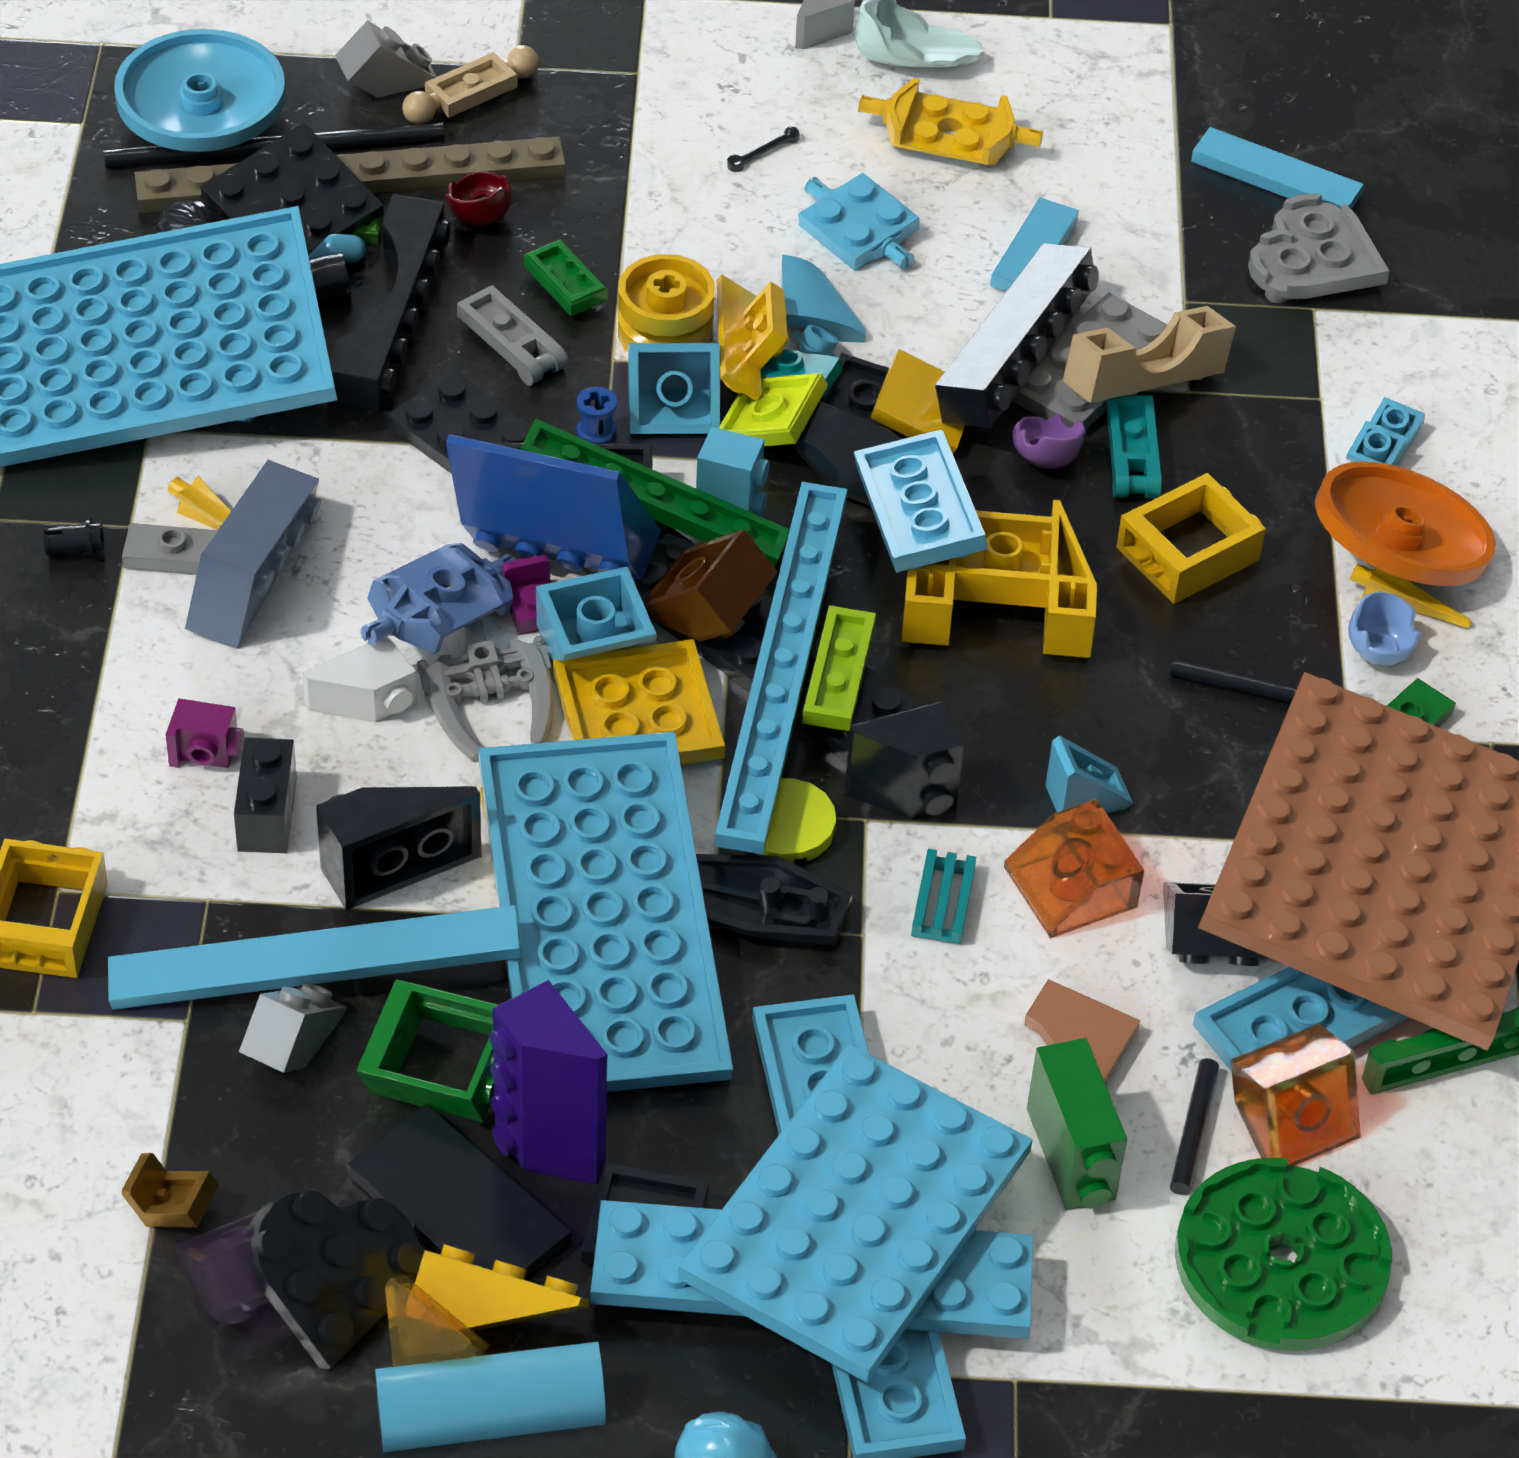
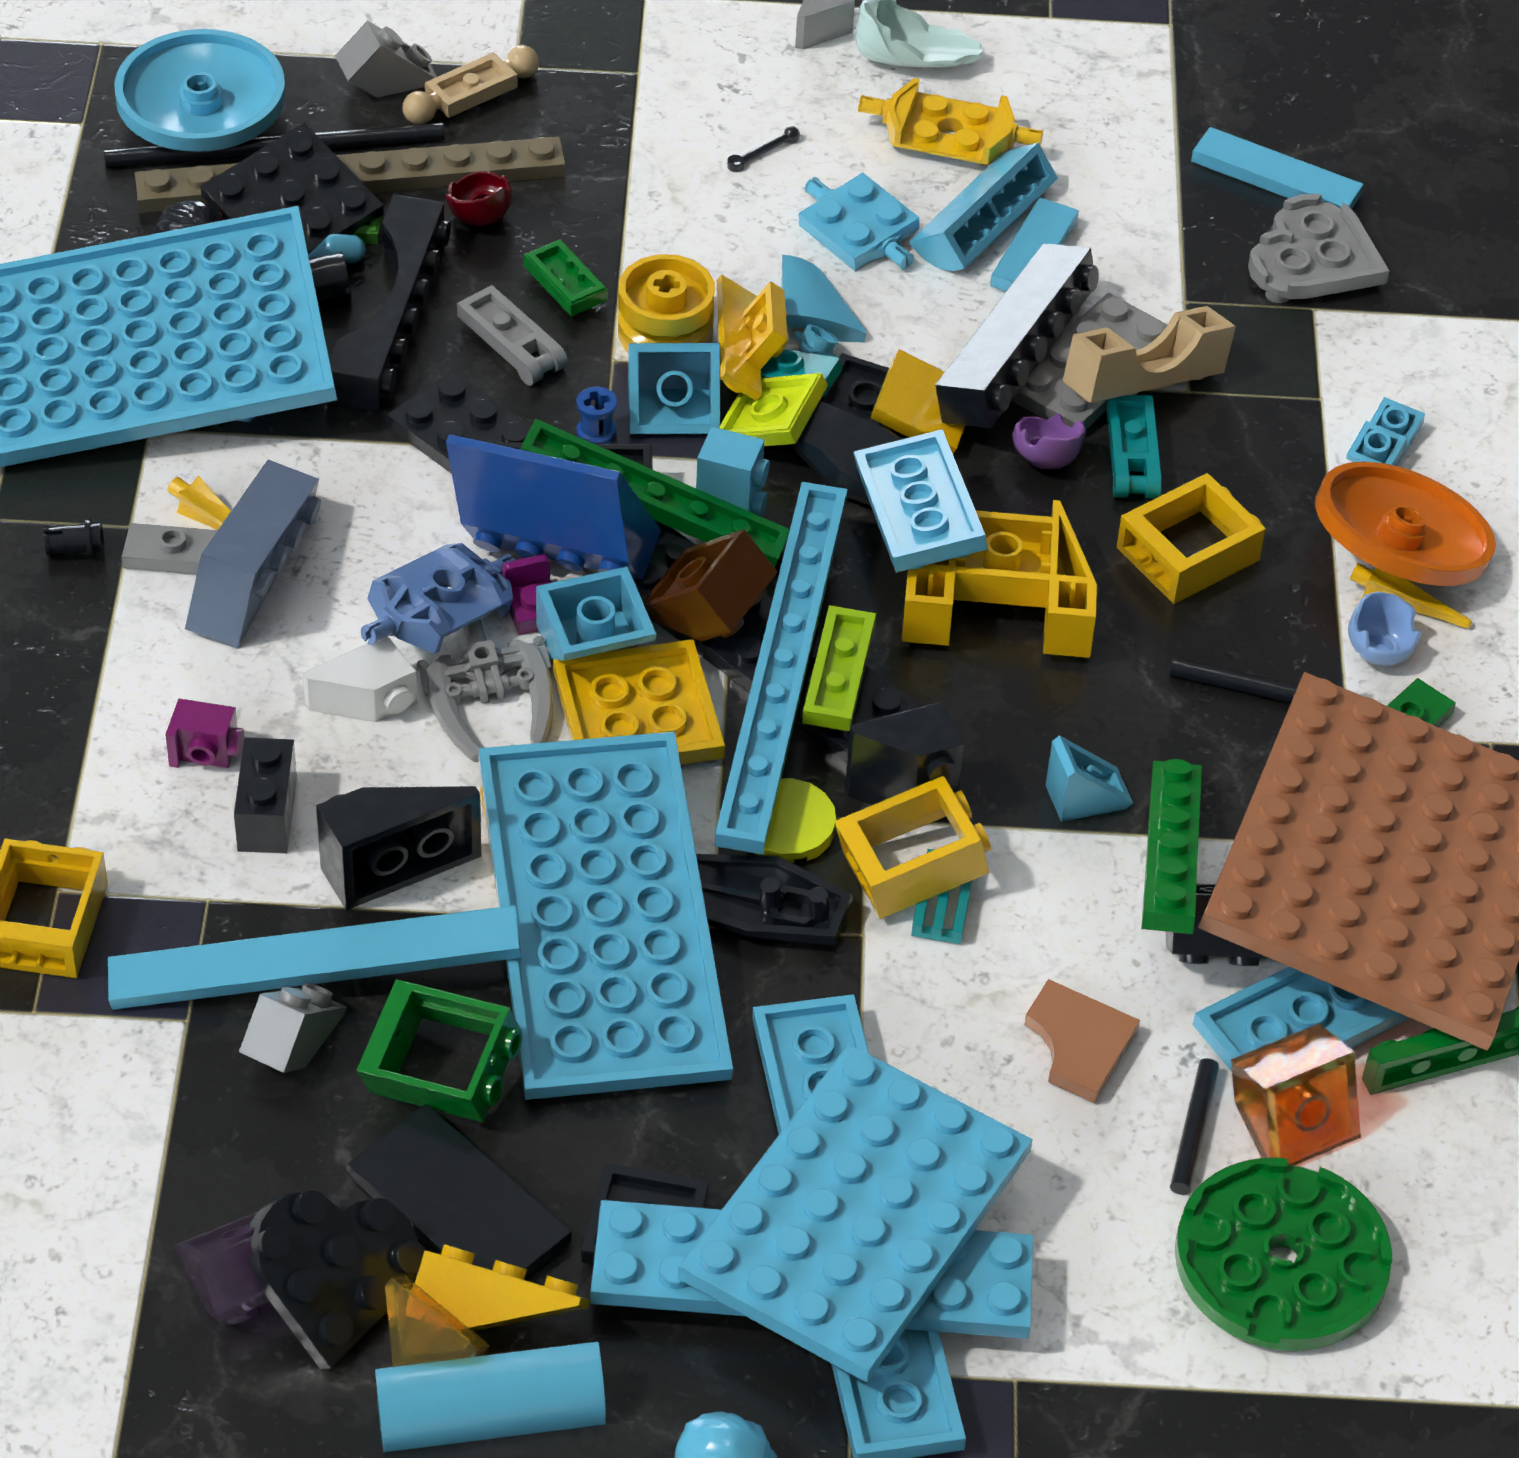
(168, 1197): pearl gold bracket -> none
(548, 1087): dark purple slope -> none
(924, 875): none -> yellow window
(985, 208): none -> medium azure brick
(1076, 870): clear orange slope -> none
(1076, 1124): green brick -> none
(1172, 847): none -> green plate

